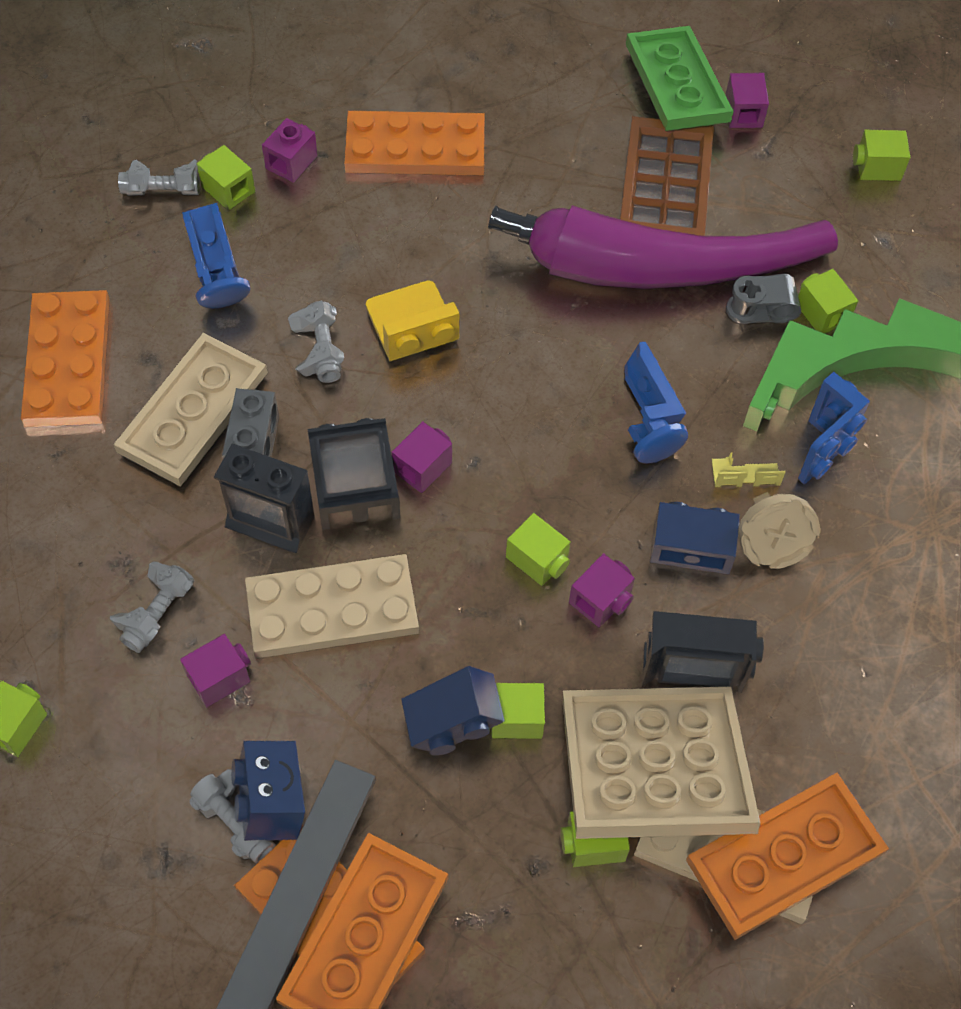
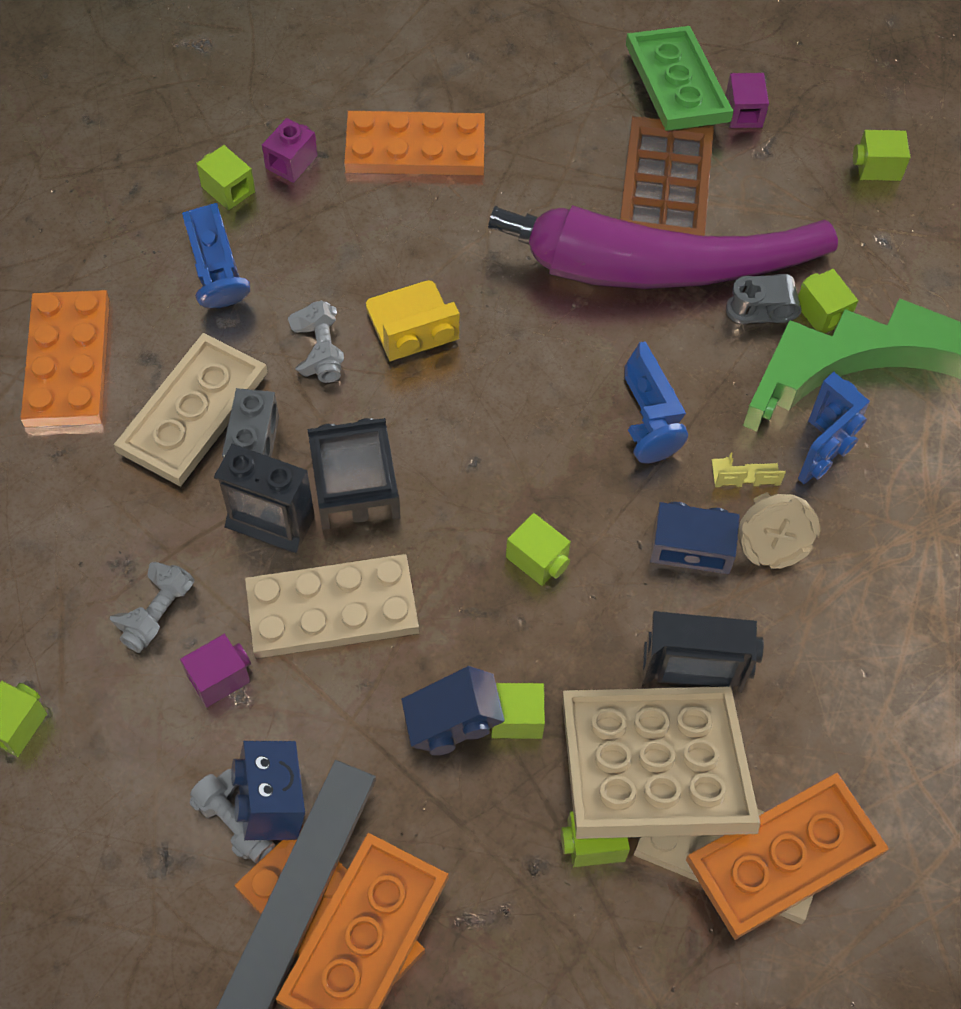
(138, 180): light grey piece -> none
(422, 456): magenta brick -> none
(602, 590): magenta brick -> none

